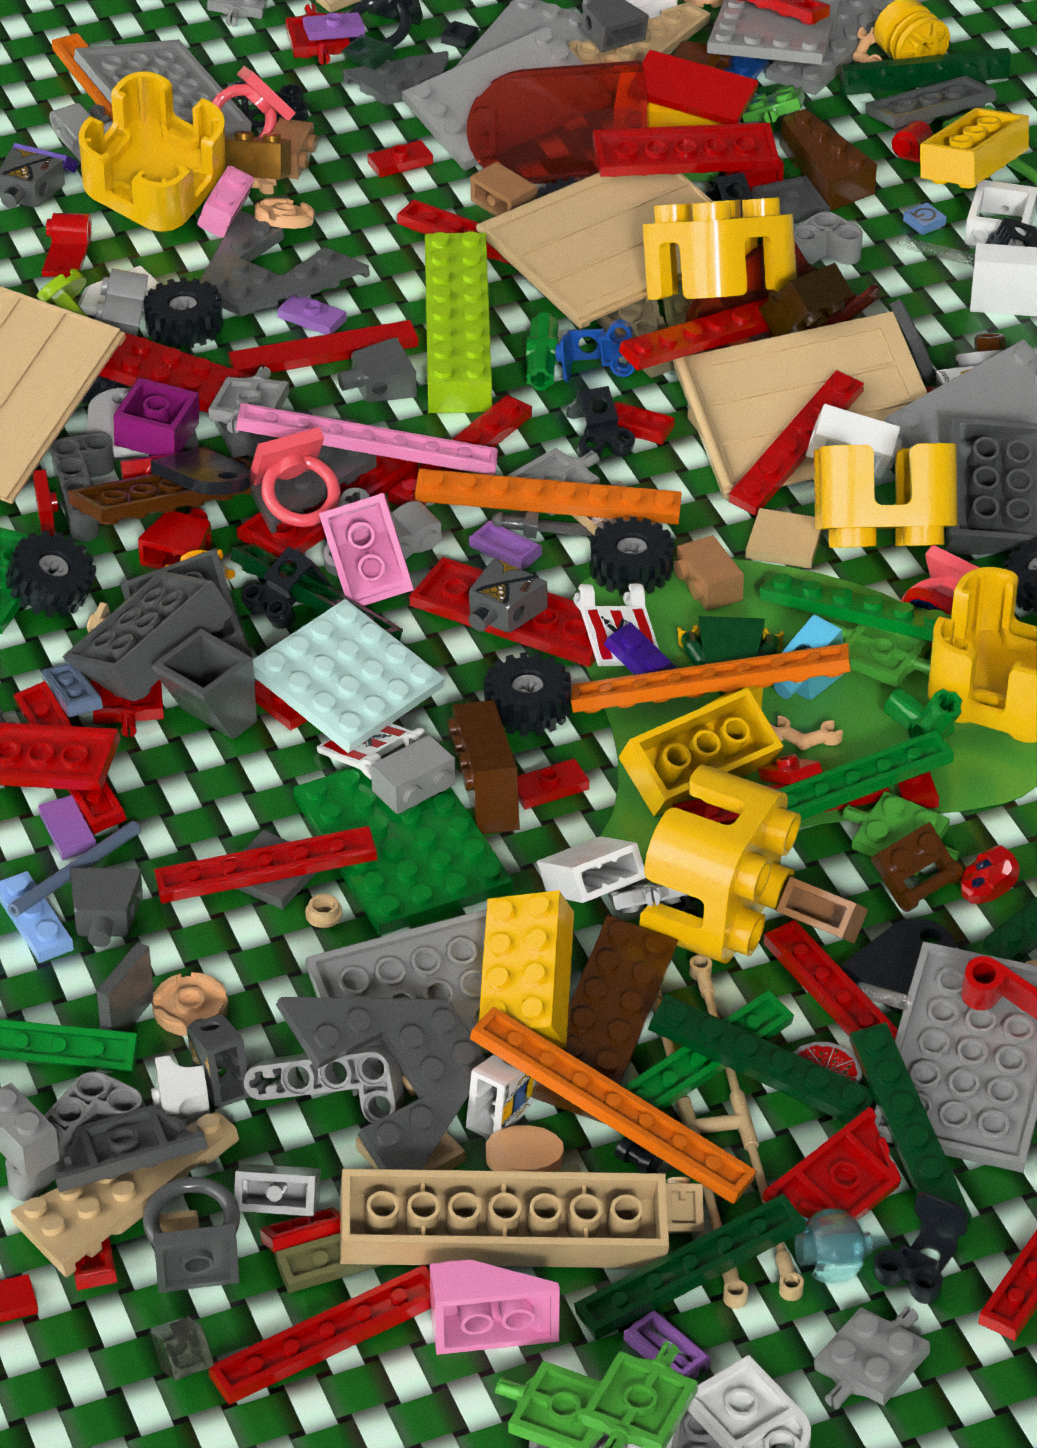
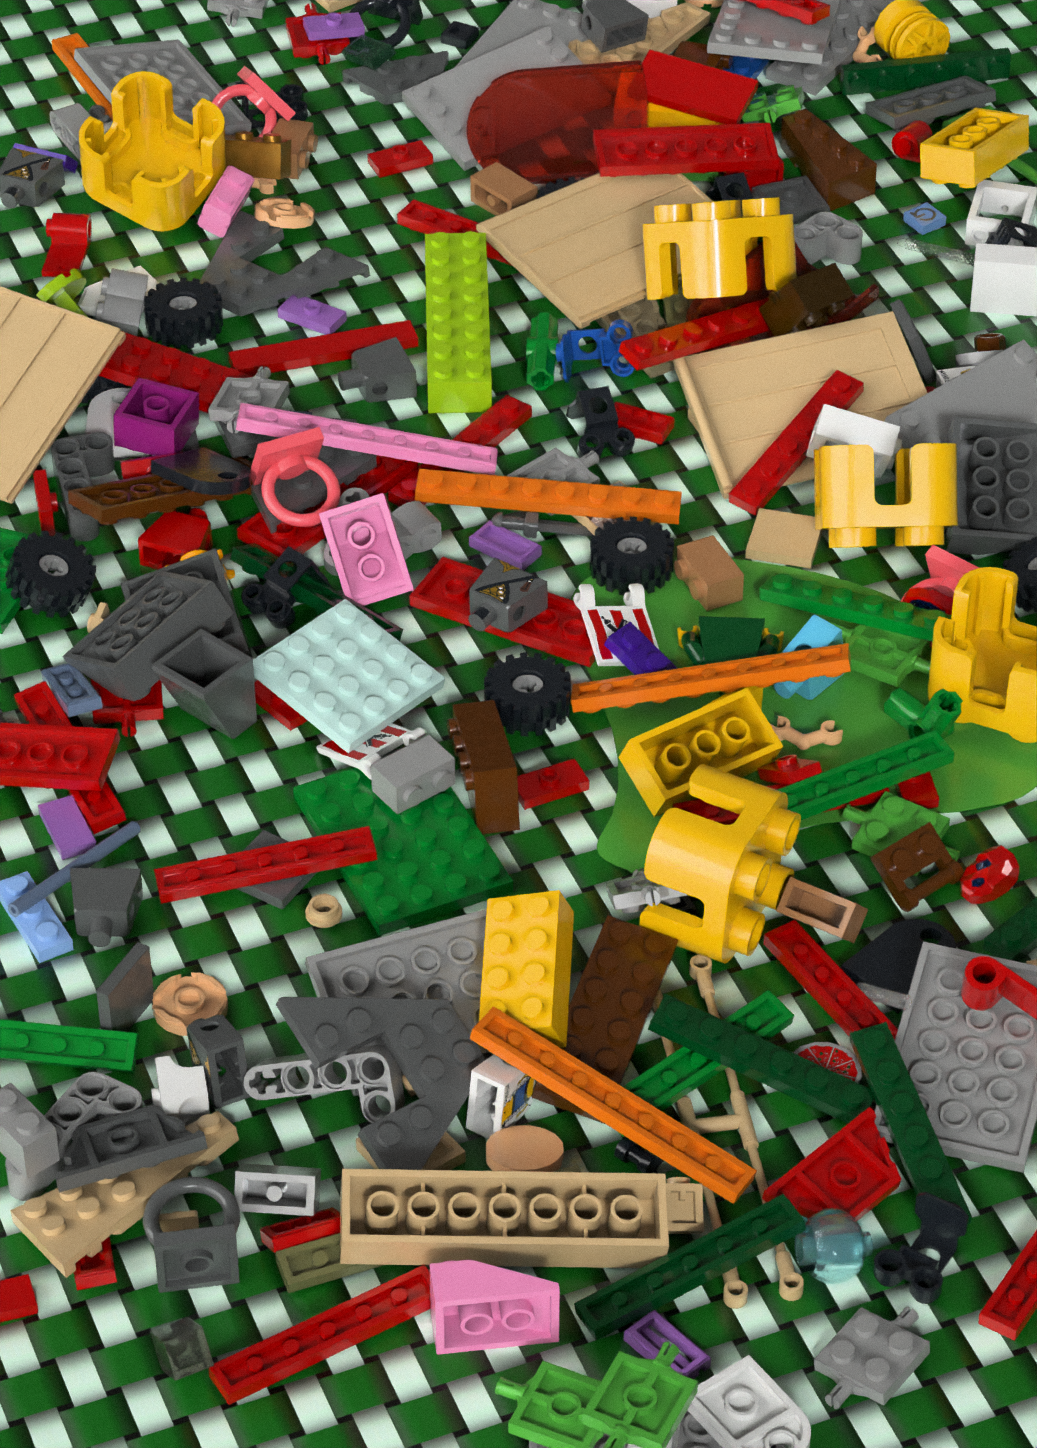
(592, 868): white brick -> none

